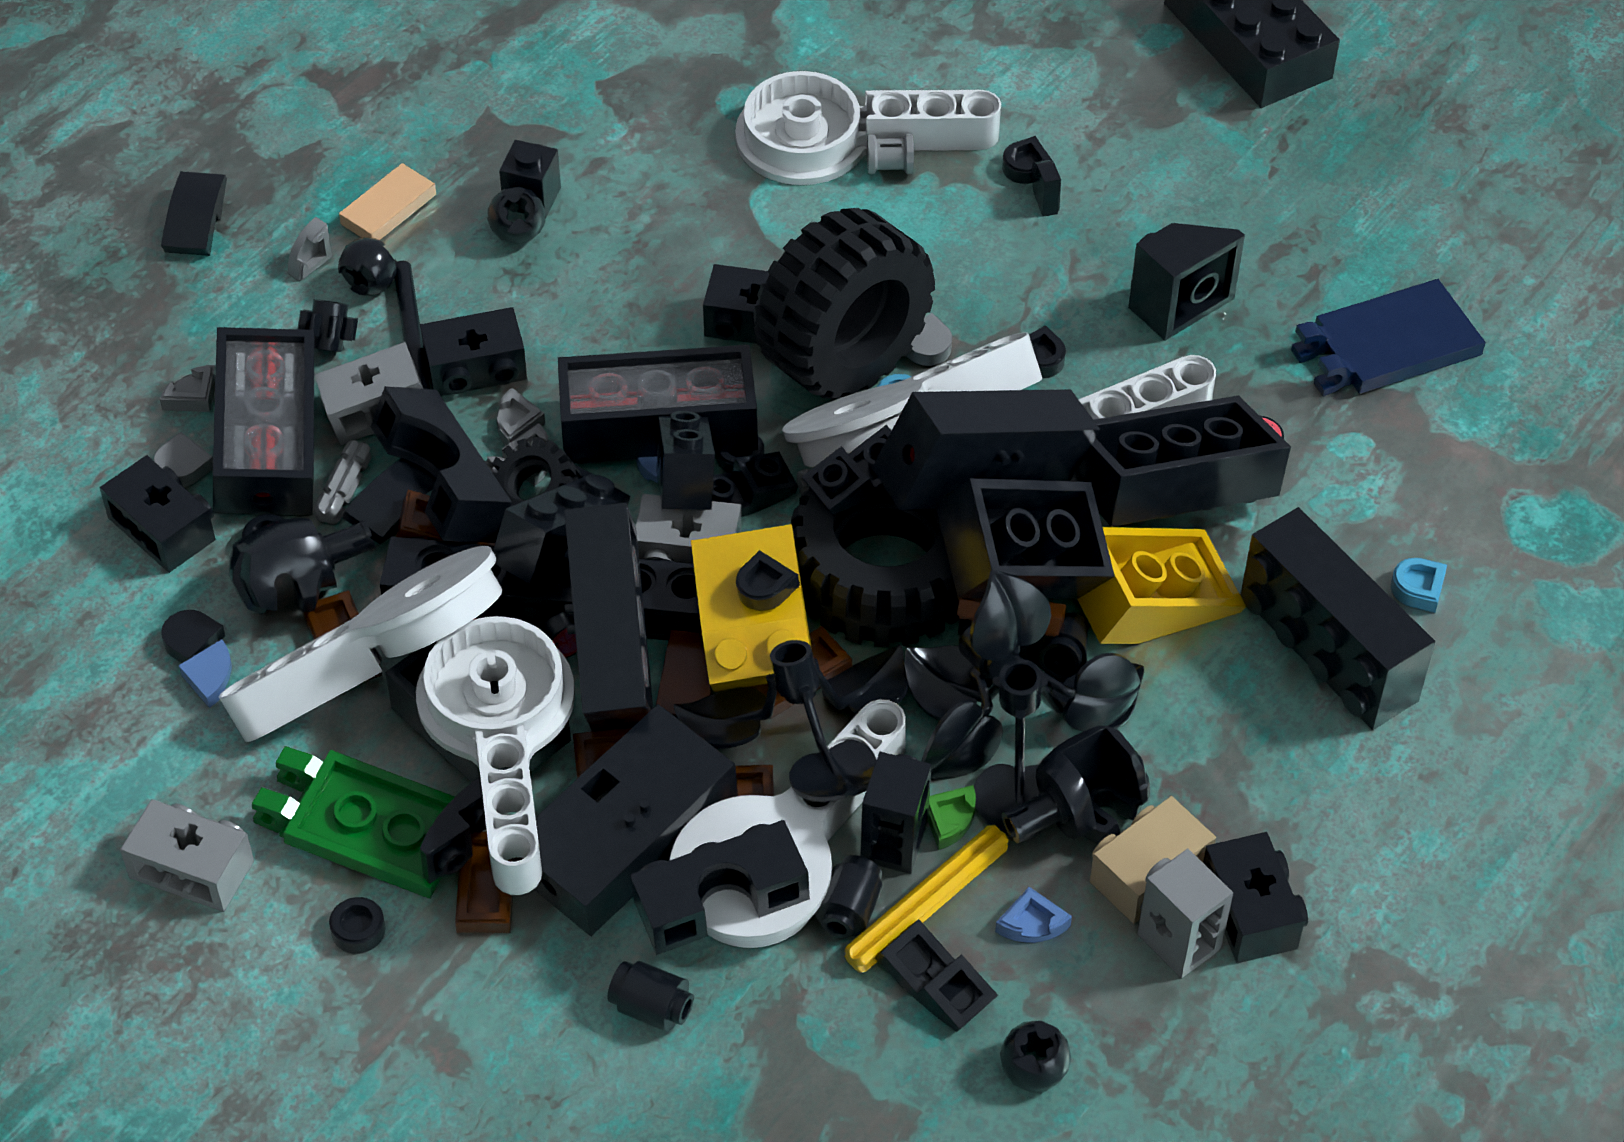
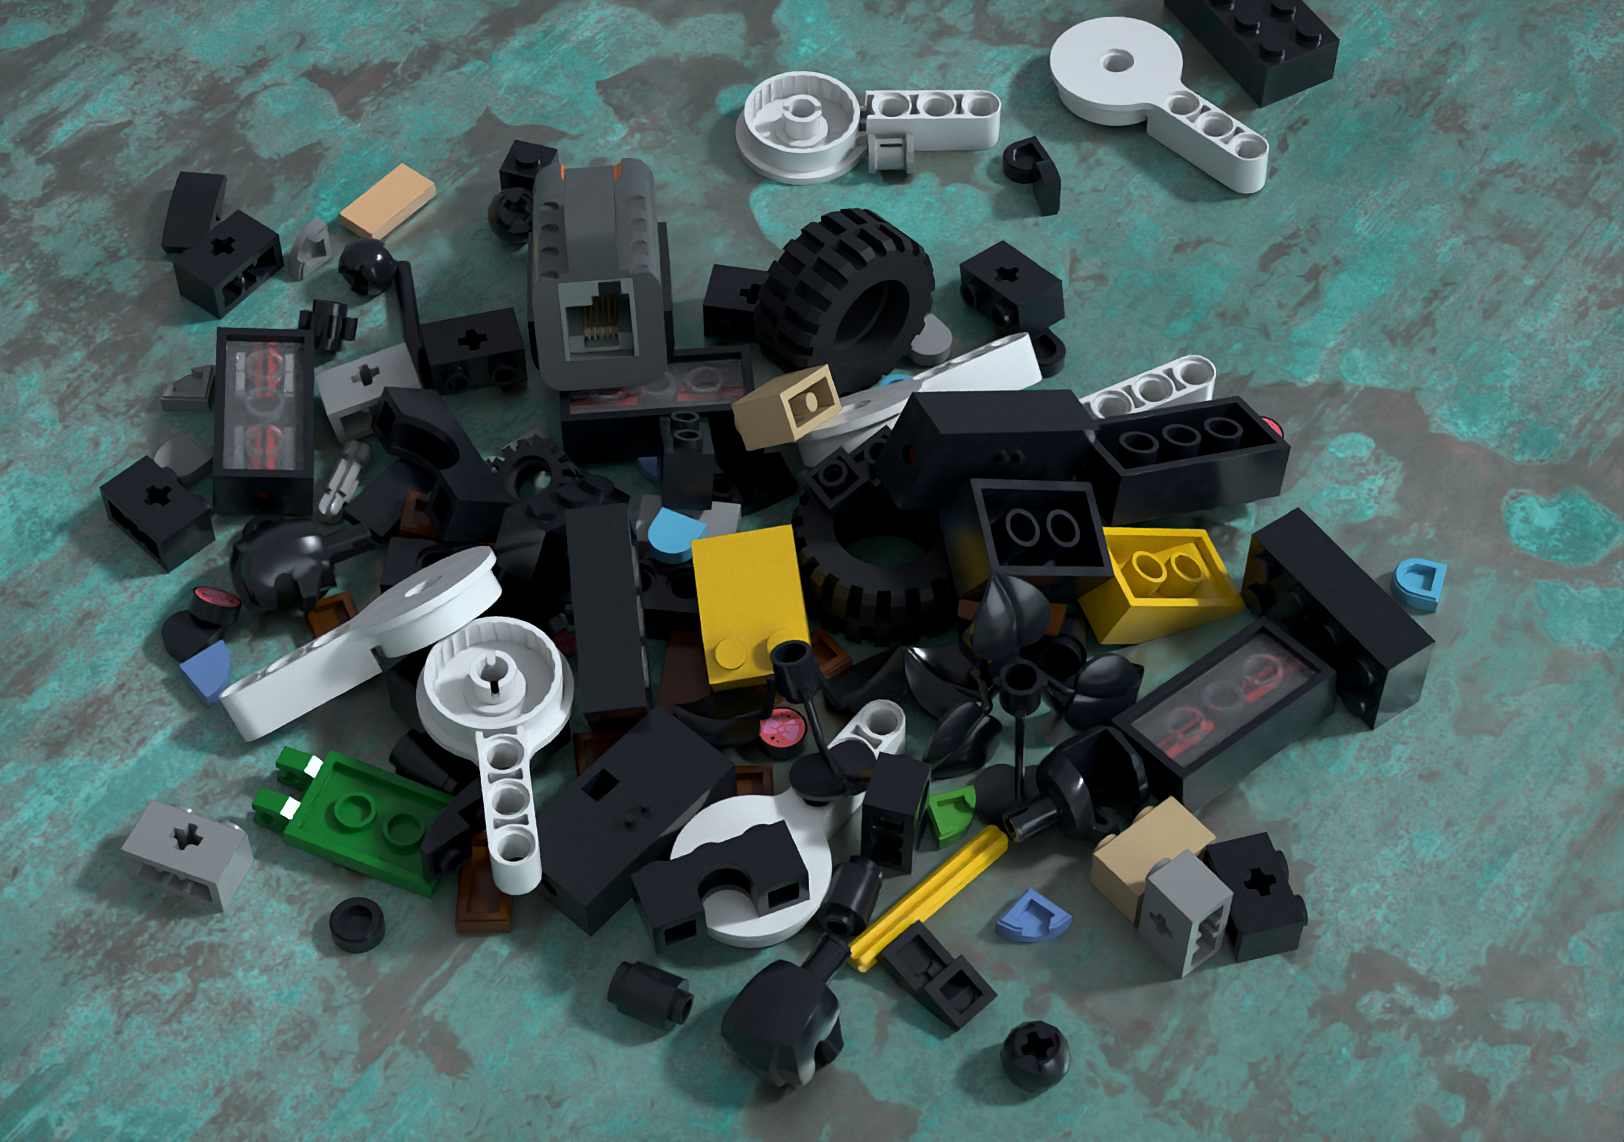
(214, 605): none -> black tile
(228, 264): none -> black brick
(427, 763): none -> black cone
(516, 416): light grey tile -> none
(598, 278): none -> dark grey piece
(672, 535): none -> medium azure tile
(765, 582): black tile -> none
(783, 734): none -> tile
(786, 407): none -> tan brick
(789, 1016): none -> black piece
(1011, 290): none -> black brick
(1131, 72): none -> white beam
(1184, 275): black slope -> none
(1228, 713): none -> brick
(1388, 339): dark blue tile -> none

